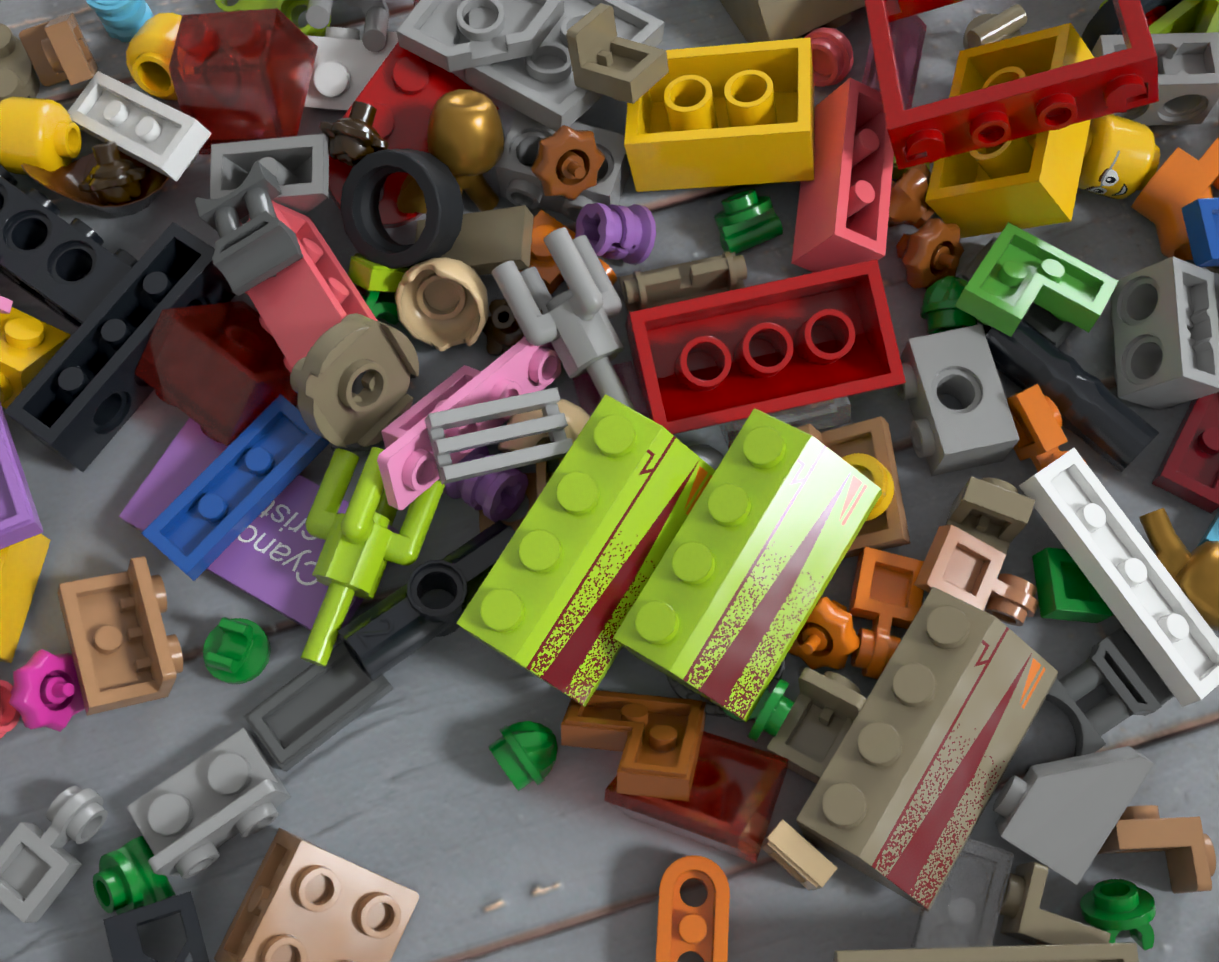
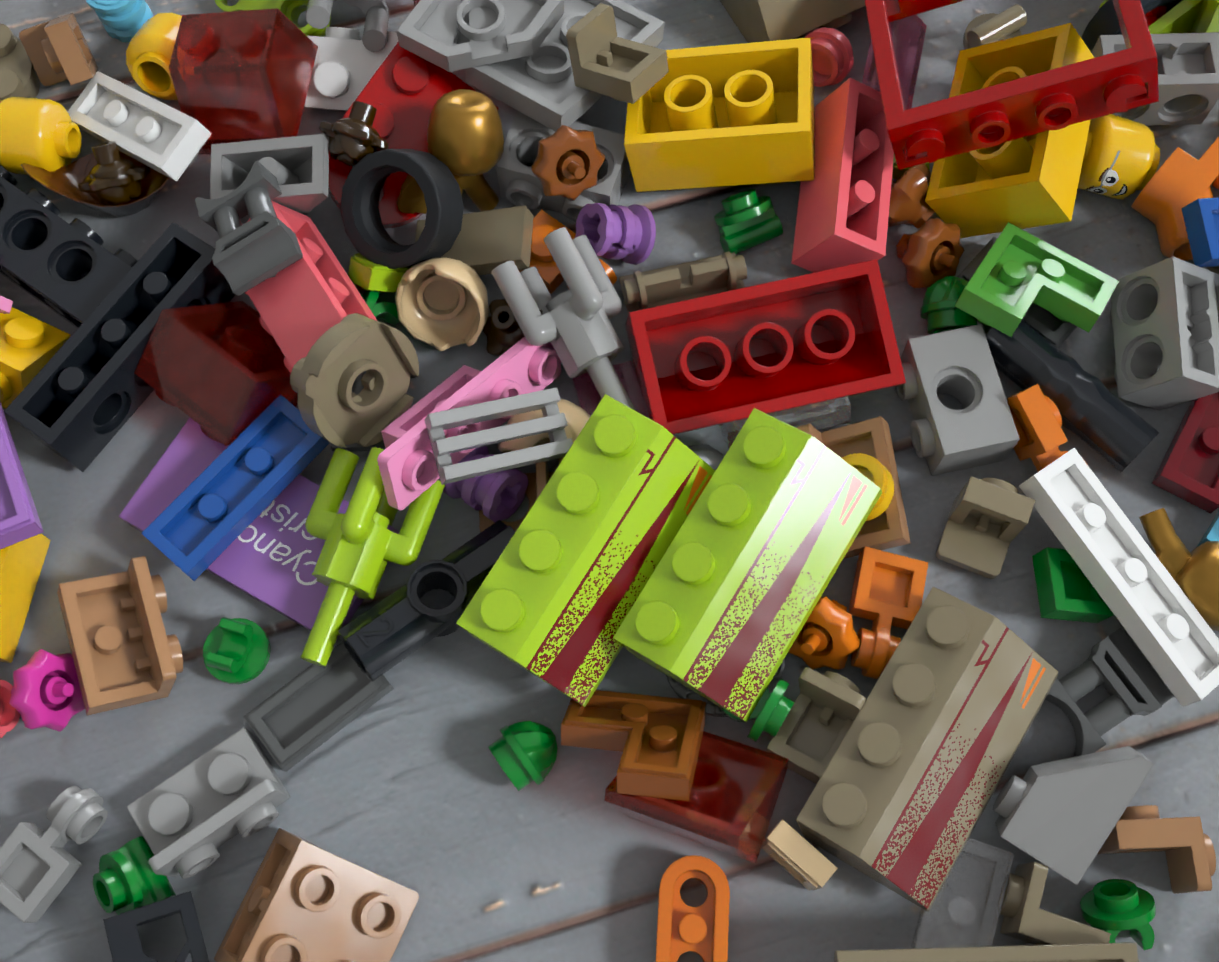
(970, 573): nougat plate -> none

